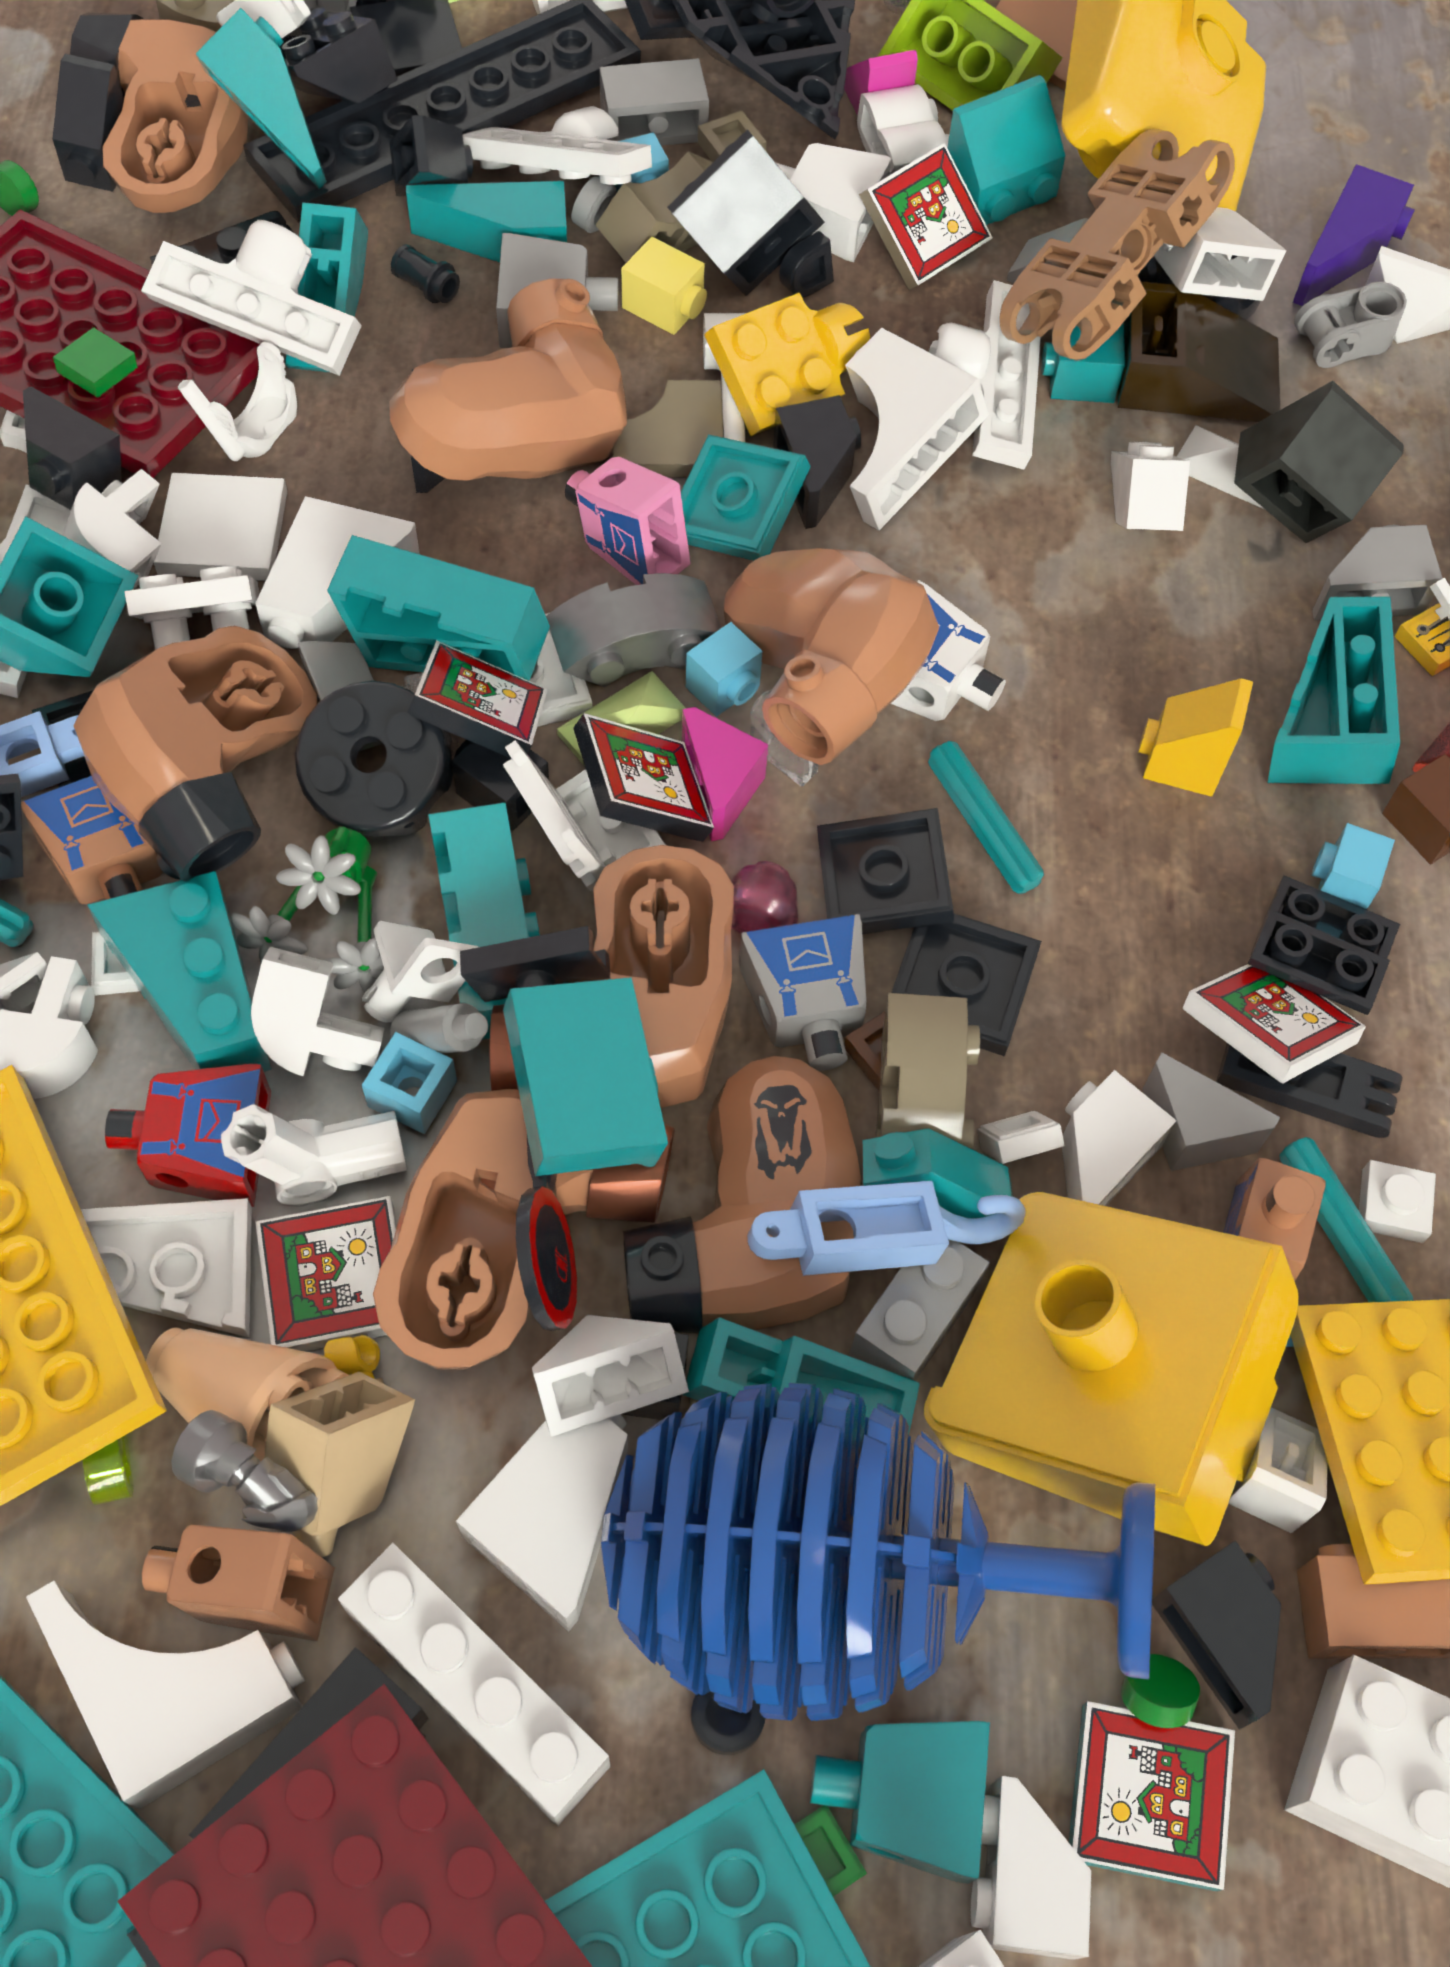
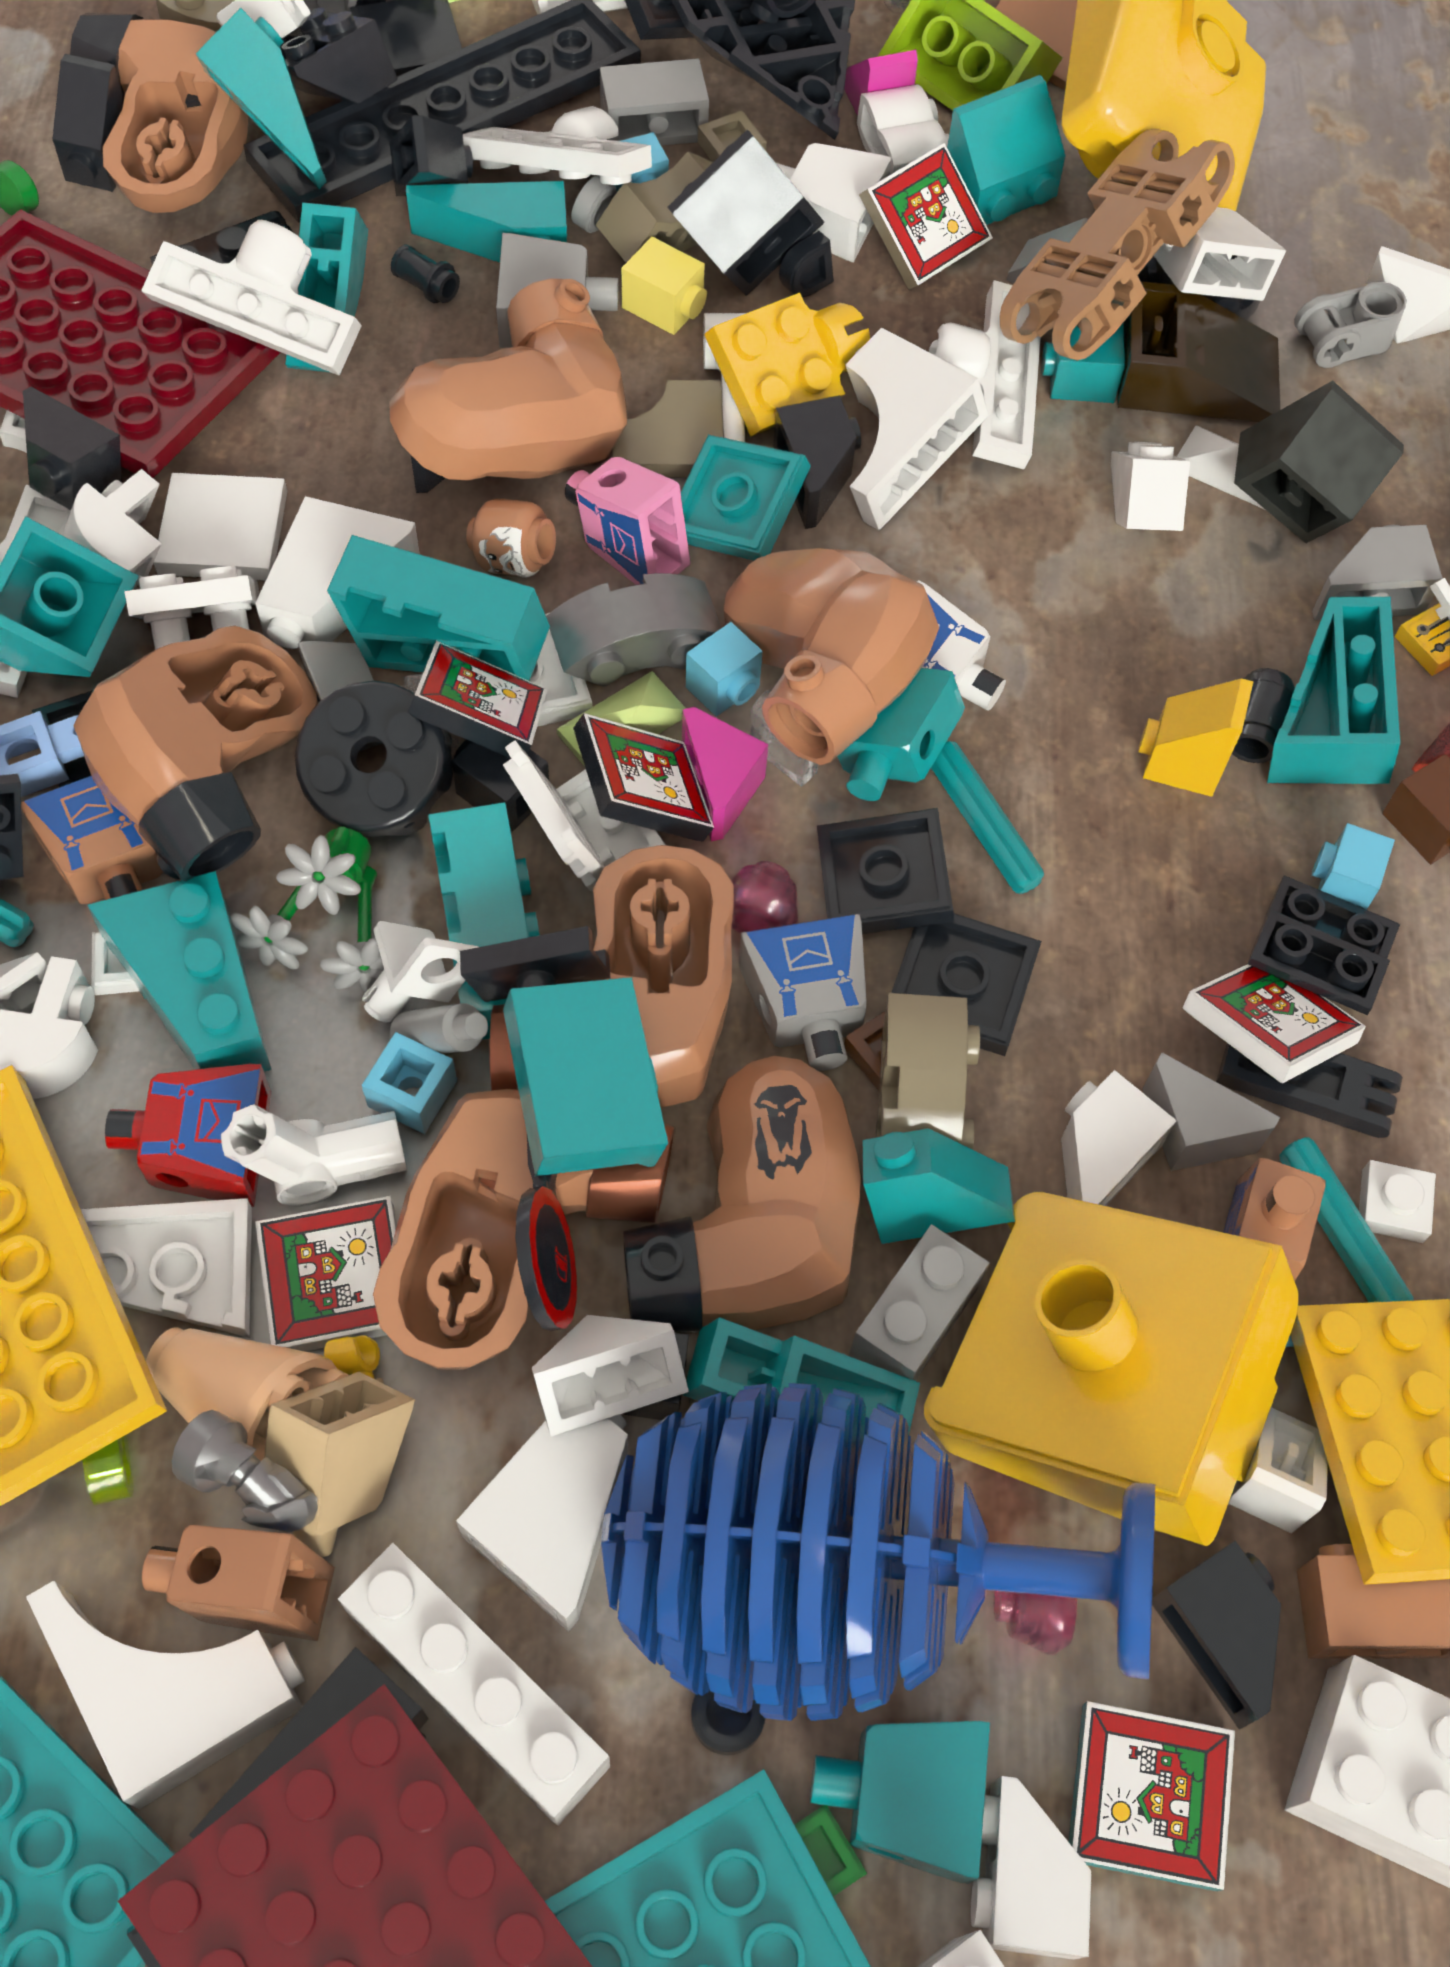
(95, 362): green tile -> none
(263, 419): white helmet -> none
(291, 1018): white brick -> none
(511, 537): none -> nougat head
(889, 1223): light blue piece -> none
(905, 735): none -> teal torso
(1020, 1136): white tile -> none
(1036, 1619): none -> clear pink cone
(1166, 1697): green tile -> none
(1264, 715): none -> black piece
(1362, 221): dark purple slope -> none

